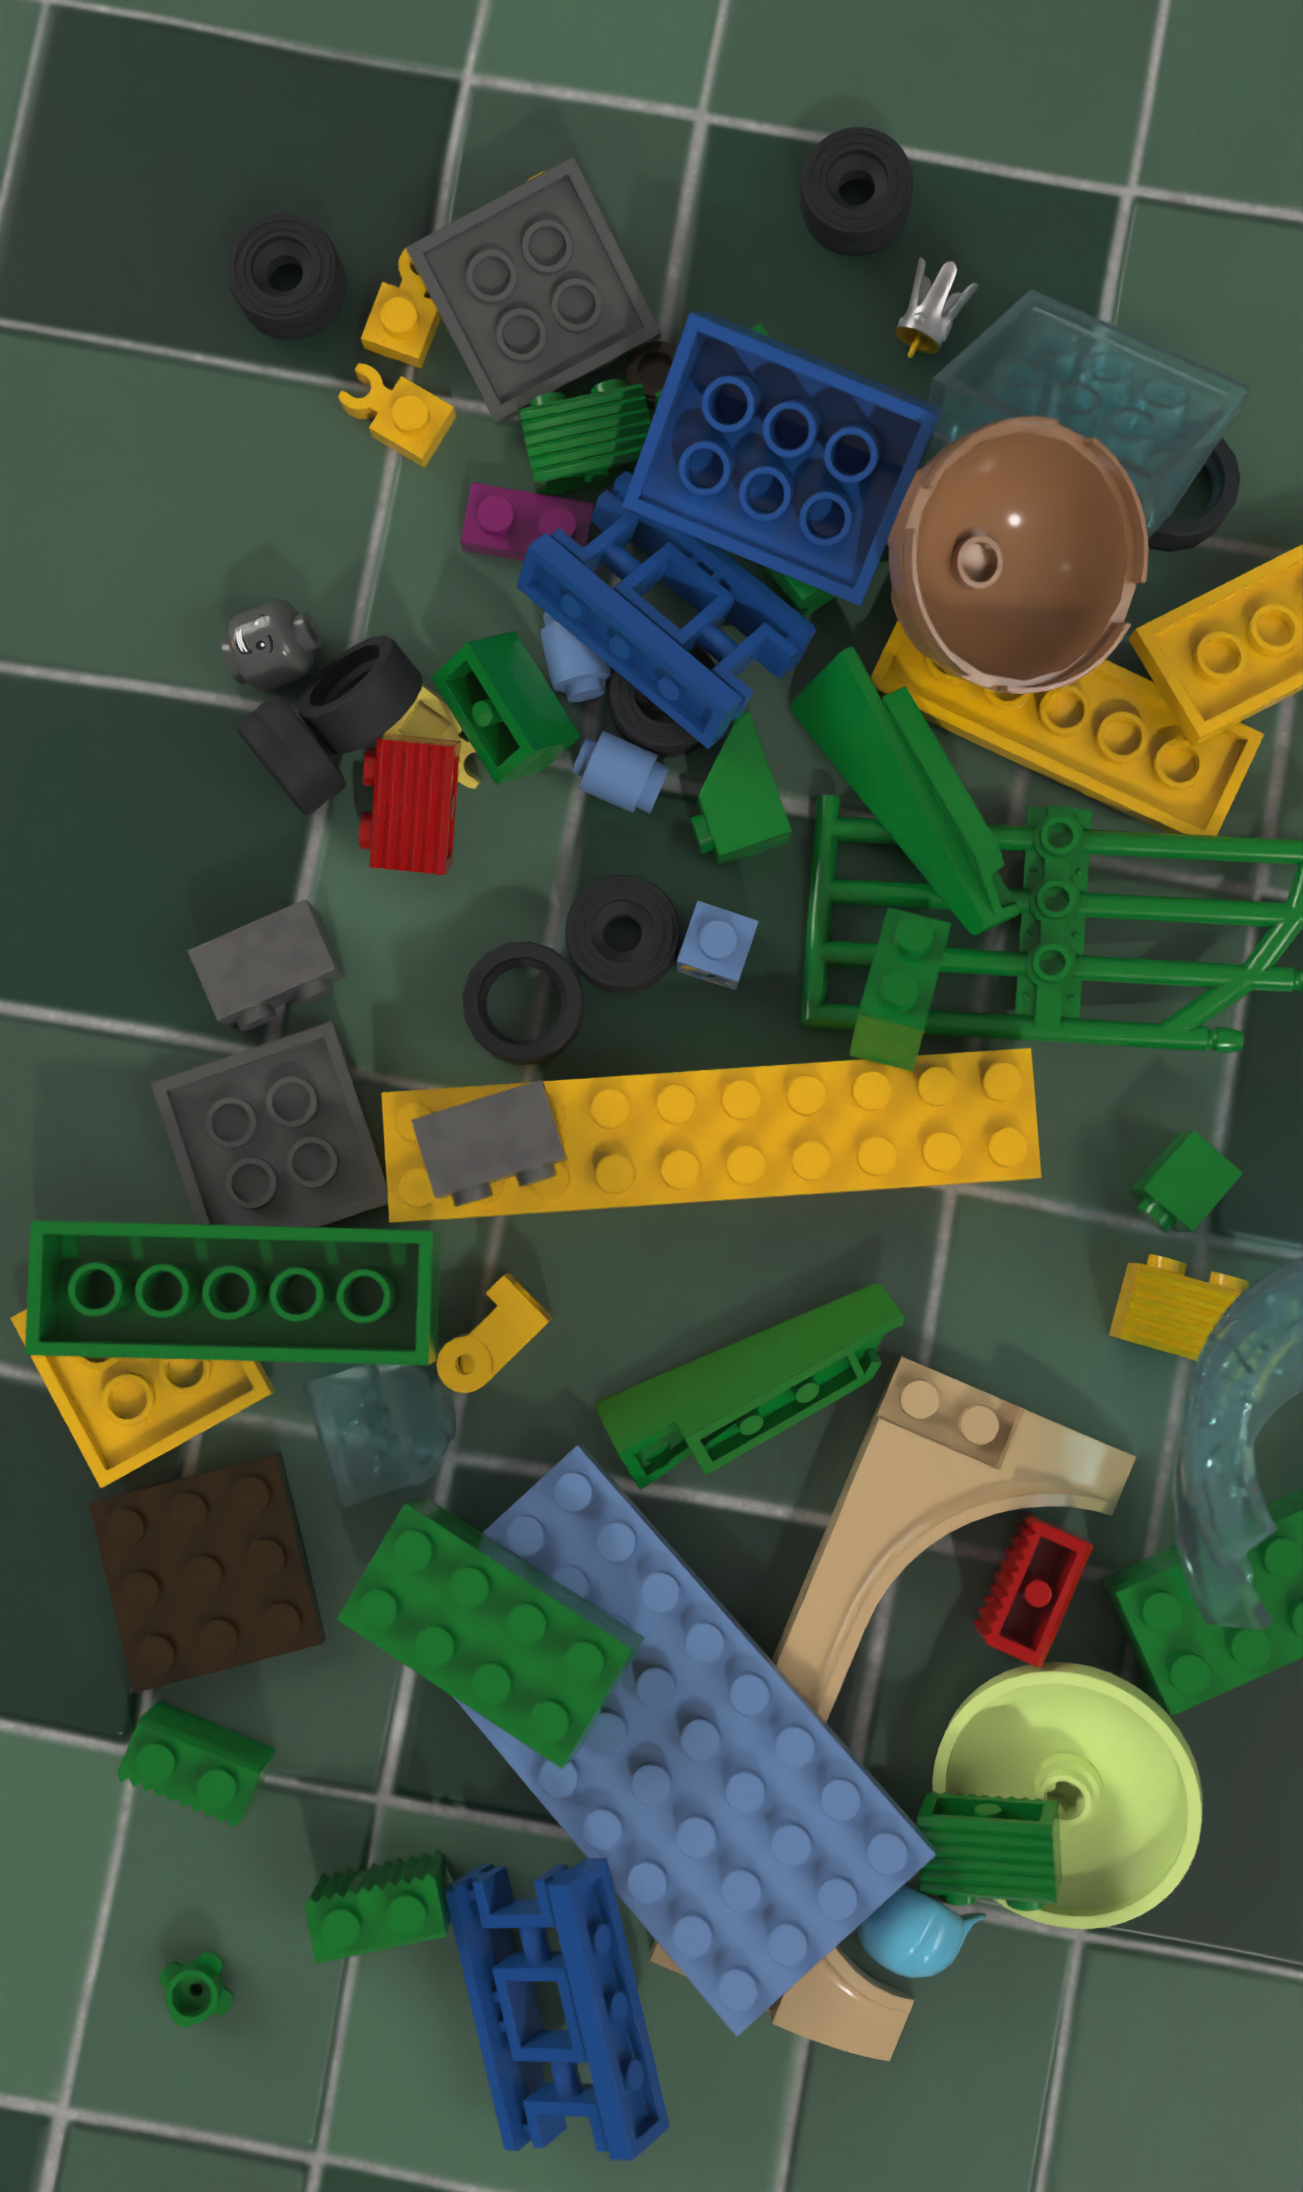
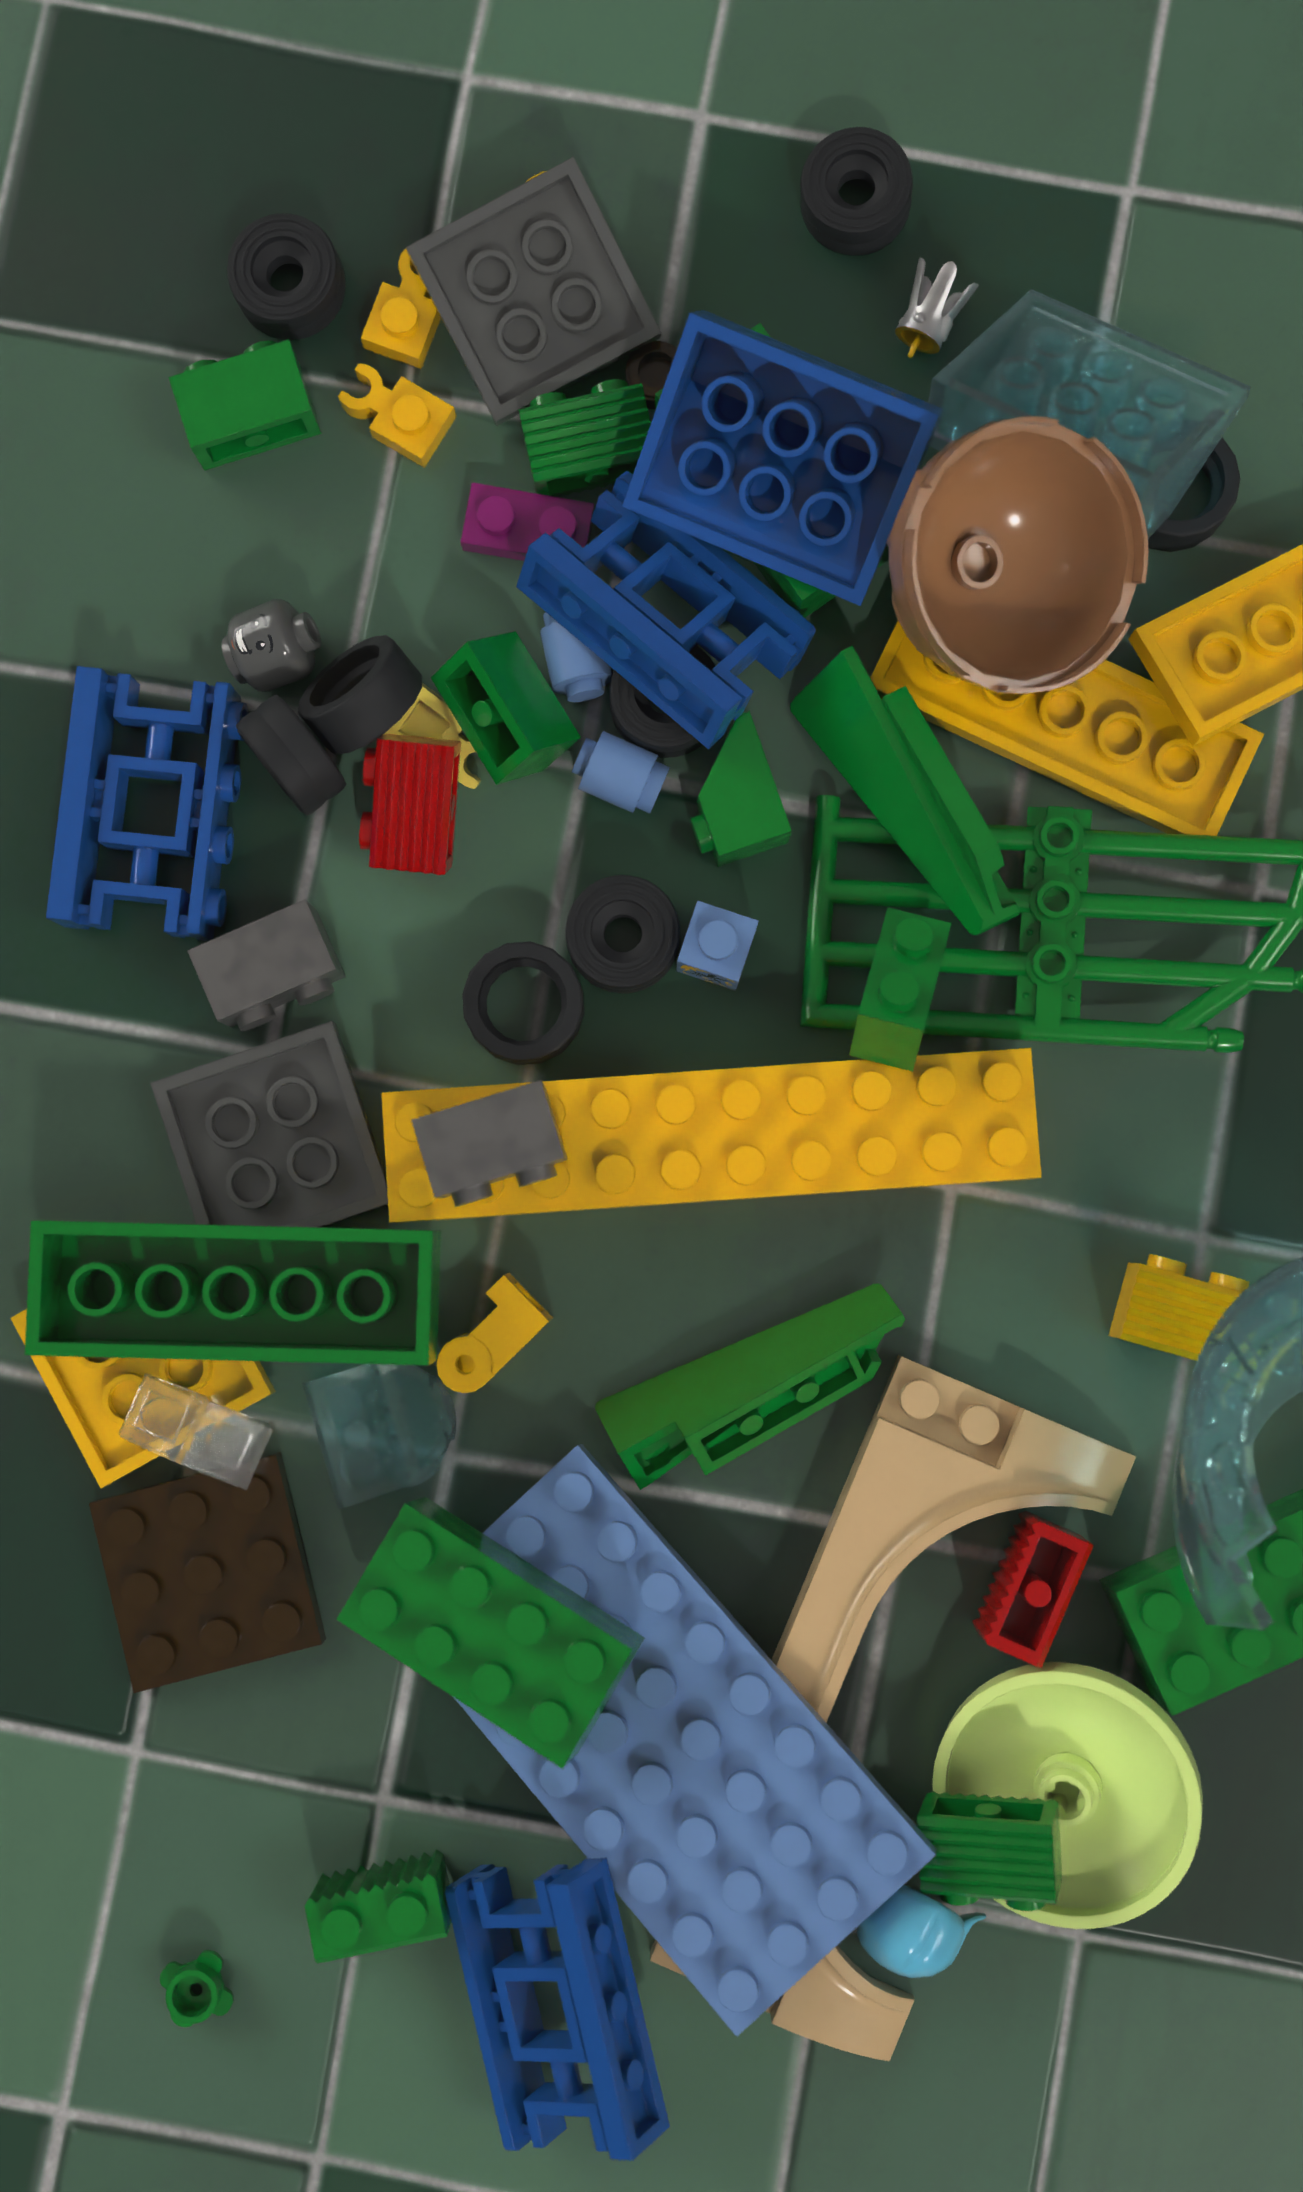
(96, 801): none -> blue fence
(195, 1431): none -> clear slope
(196, 1763): green brick -> none
(244, 404): none -> green brick
(1184, 1183): green brick -> none

